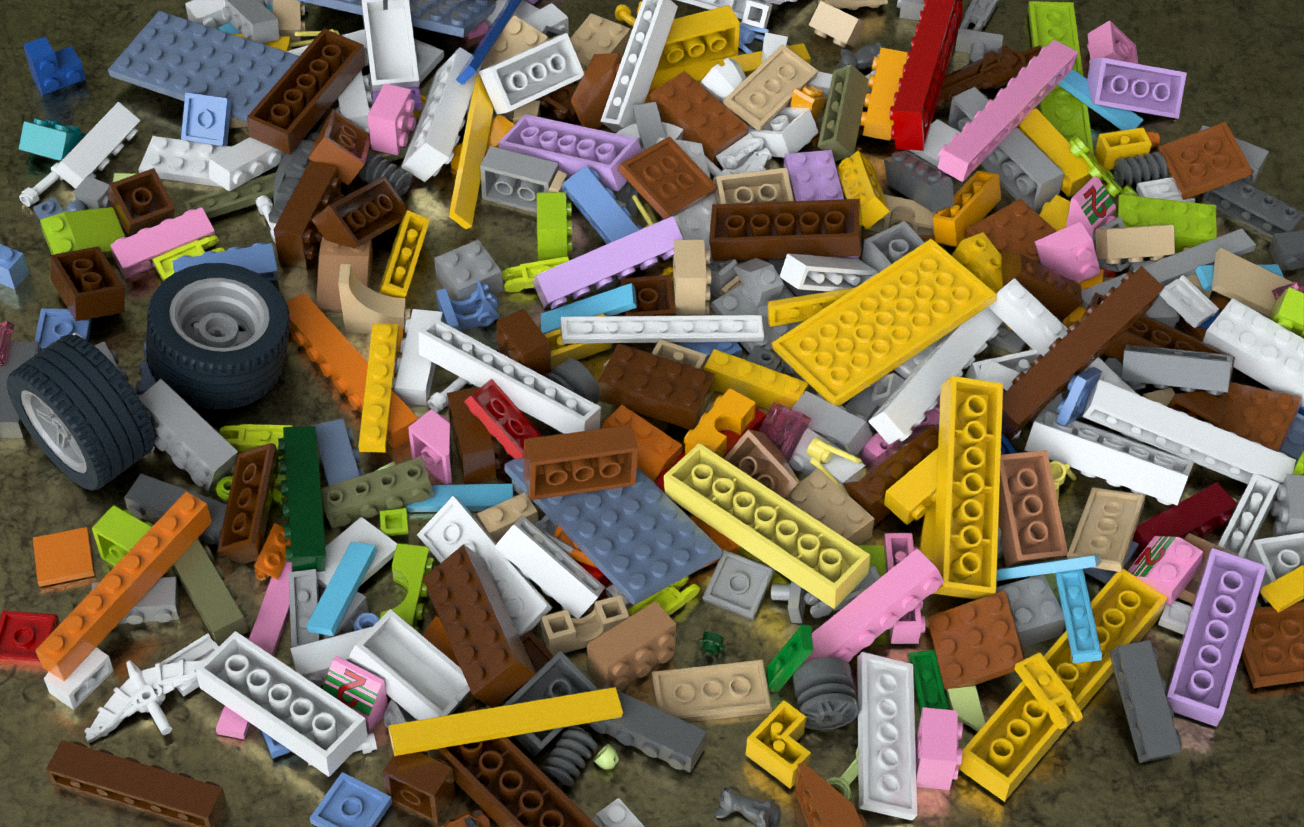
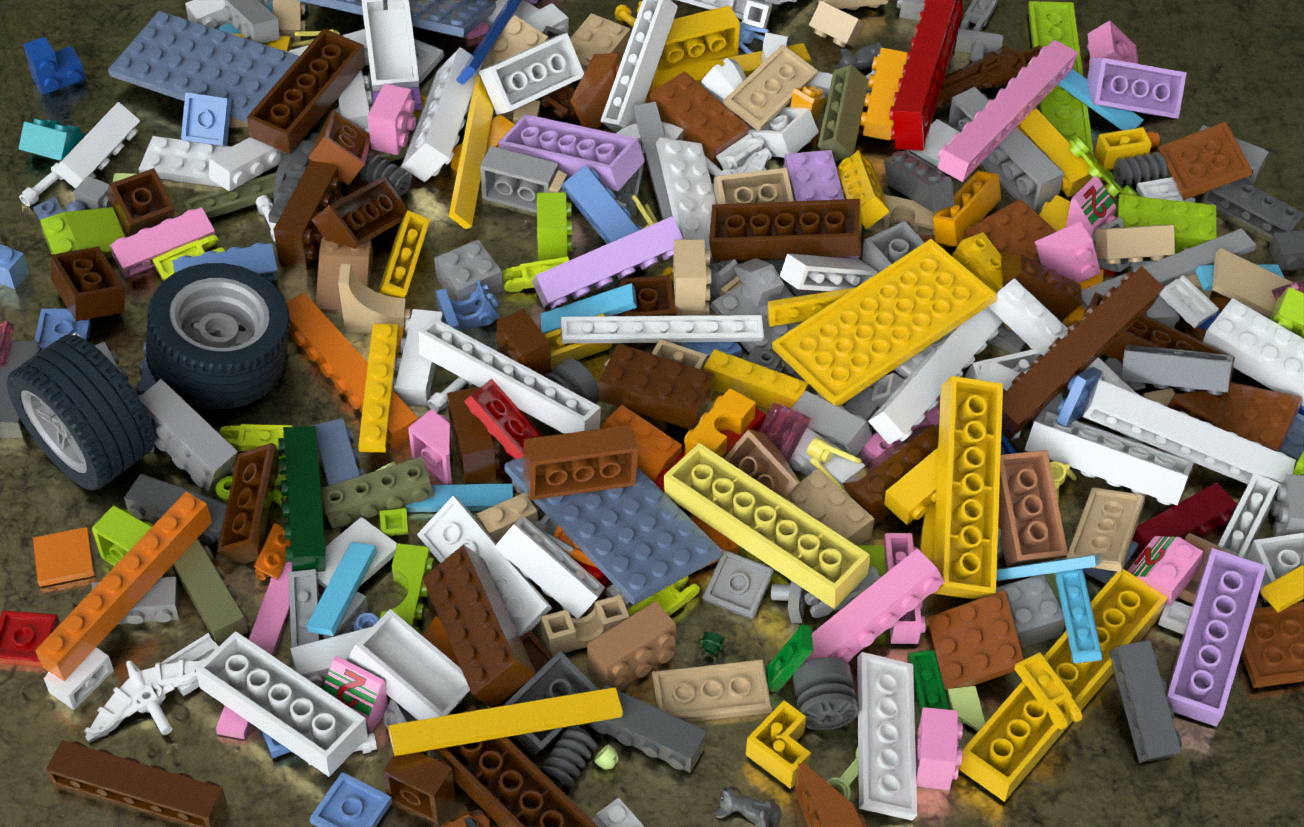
(667, 178): dark orange plate -> none

